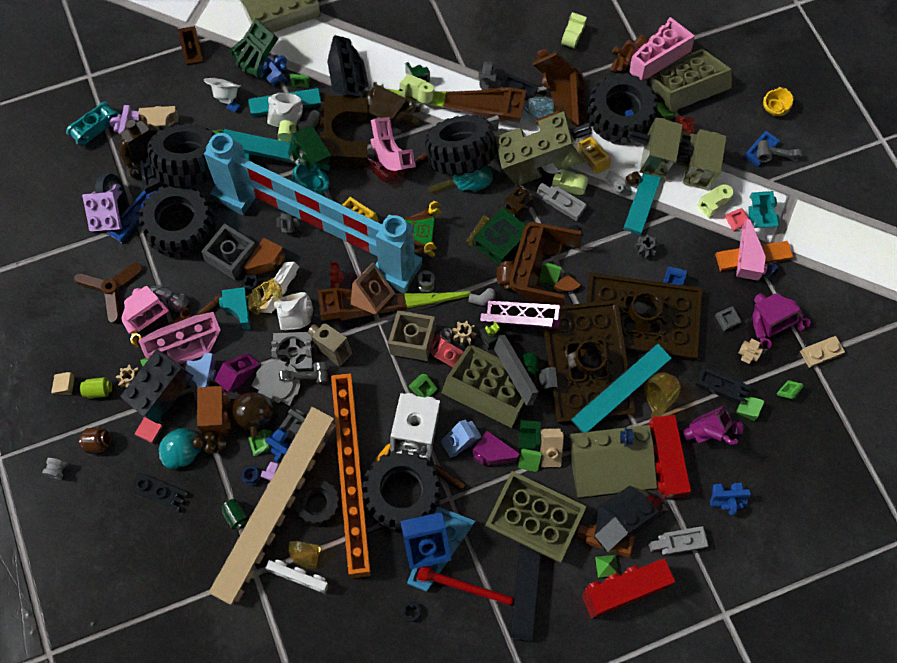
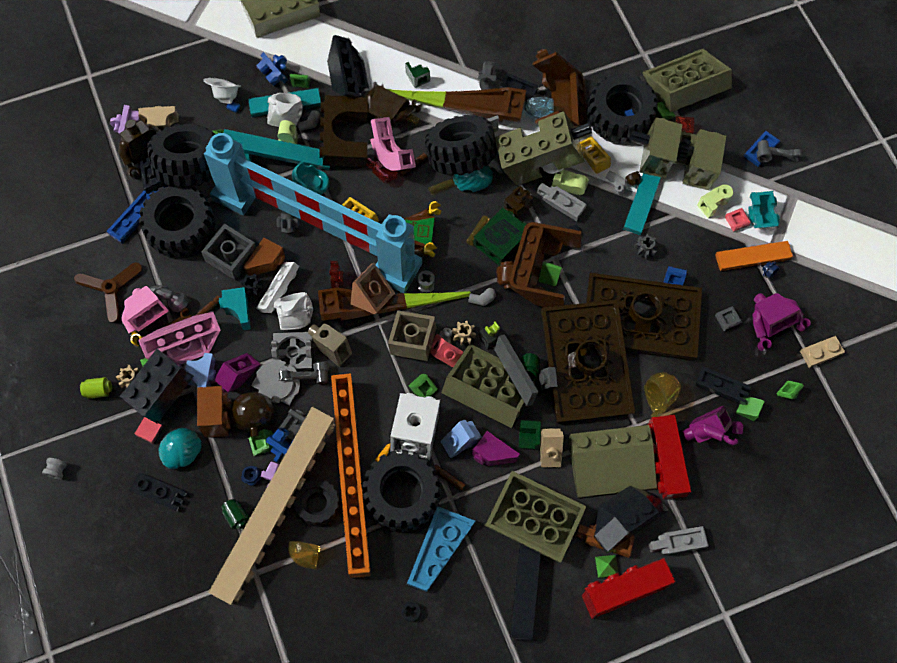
(63, 383): tan slope -> none
(91, 124): teal piece -> none
(95, 440): reddish brown head -> none
(103, 203): lavender plate -> none
(190, 44): reddish brown slope -> none
(210, 443): dark brown piece -> none
(262, 41): dark green plate -> none
(270, 289): clear yellow piece -> none
(297, 575): white plate -> none
(308, 149): dark green brick -> none
(416, 89): yellowish green leg -> none
(426, 540): blue brick -> none
(427, 574): red piece -> none
(522, 318): fence -> none
(529, 460): bright green slope -> none
(567, 284): dark orange tile -> none
(574, 30): yellowish green leg -> none
(621, 389): teal tile -> none
(625, 54): reddish brown animal -> none
(626, 436): dark blue plate -> none
(662, 50): bright pink wedge -> none
(729, 500): blue hips -> none
(750, 351): tan gear -> none
(751, 255): bright pink slope -> none
(778, 101): yellow hair -> none

